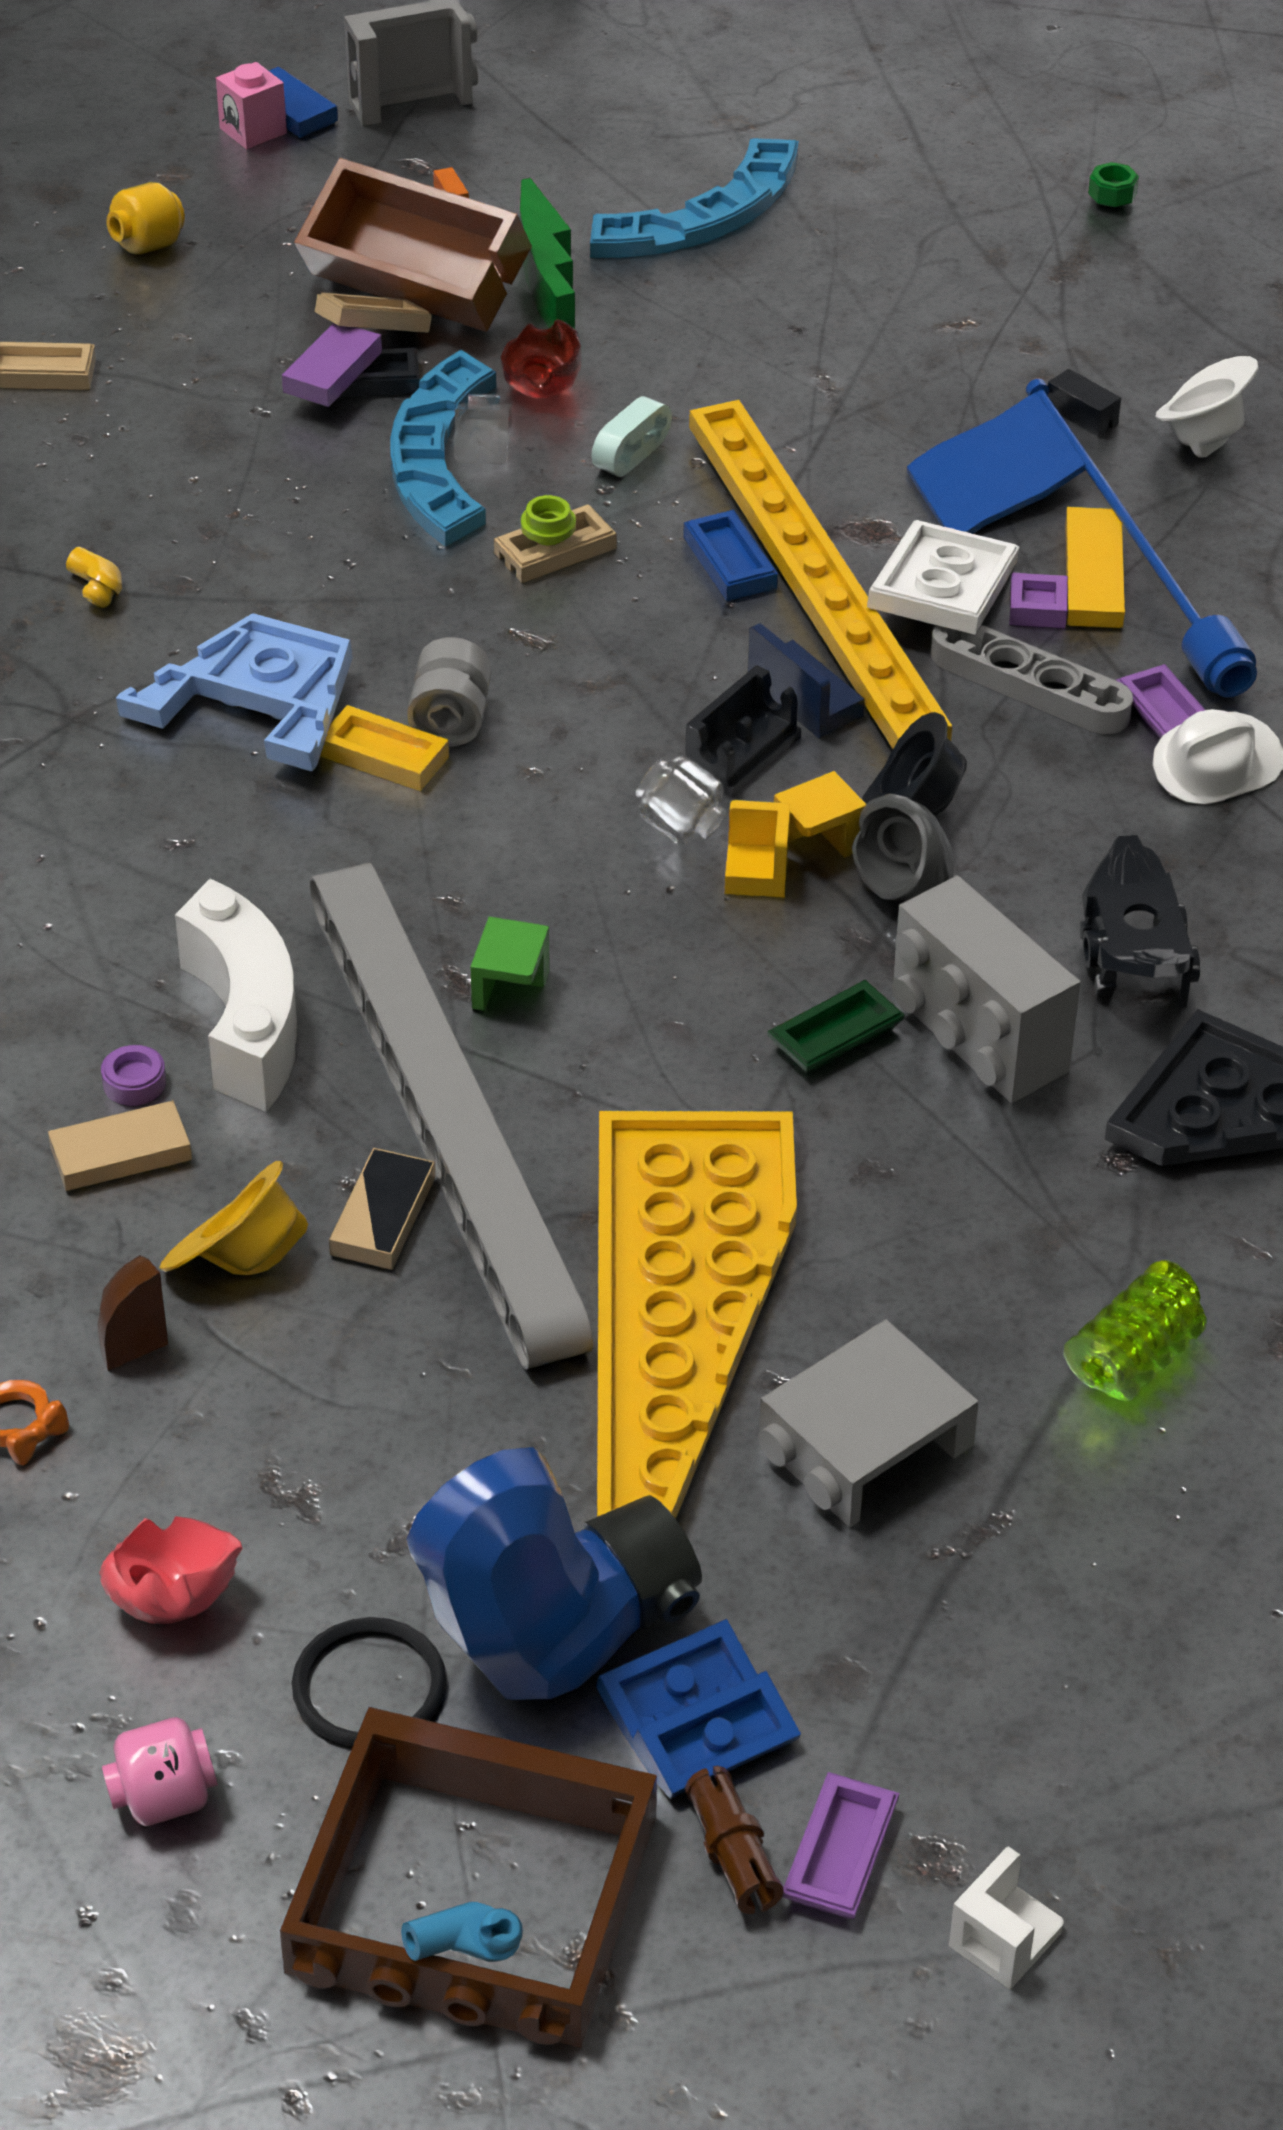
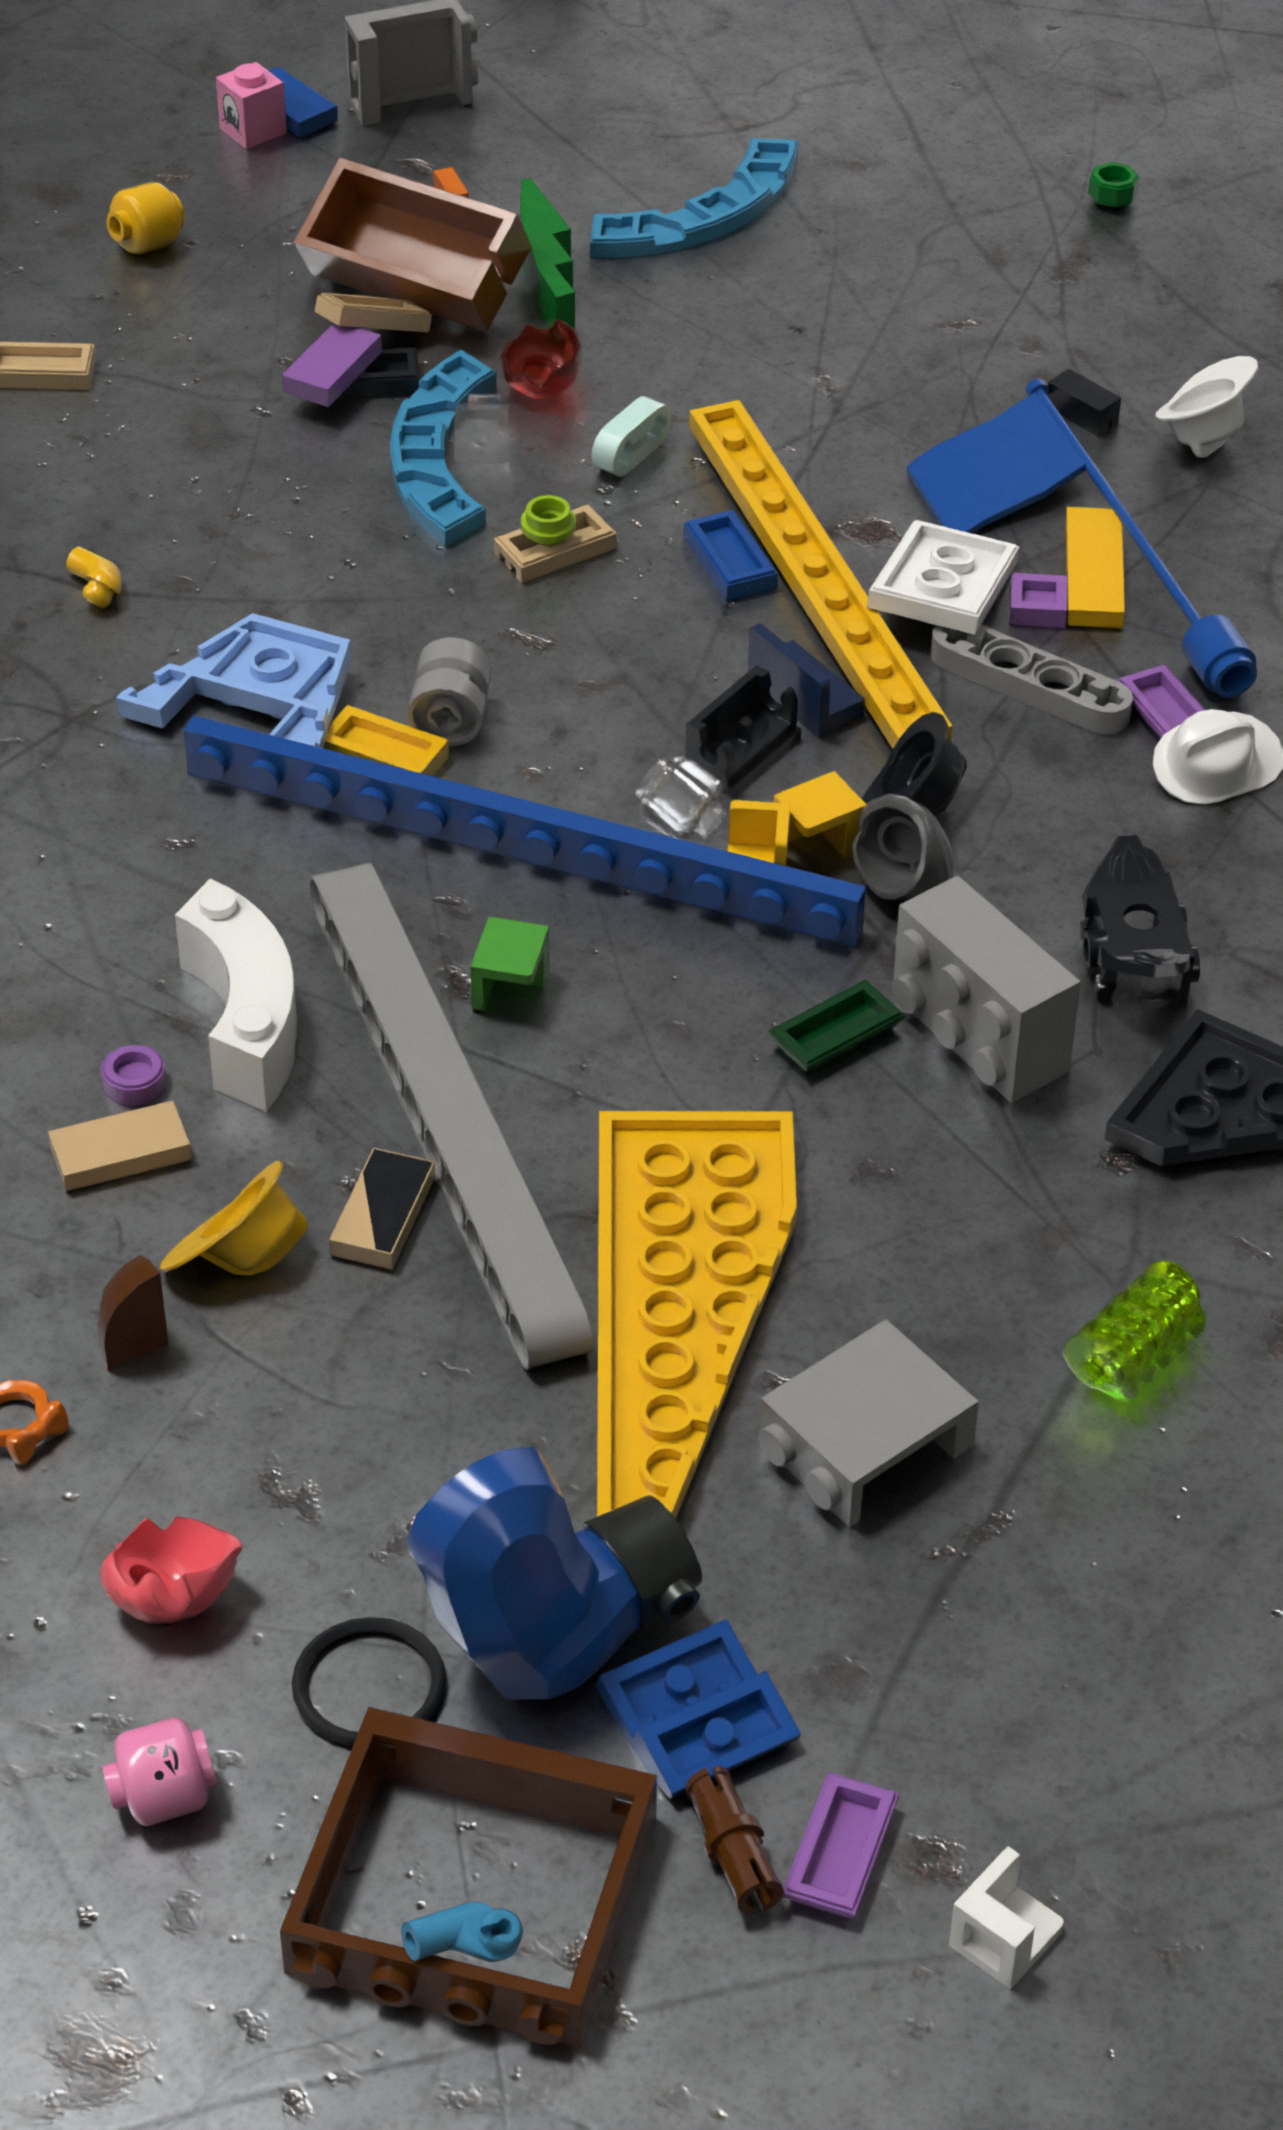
(527, 831): none -> blue plate

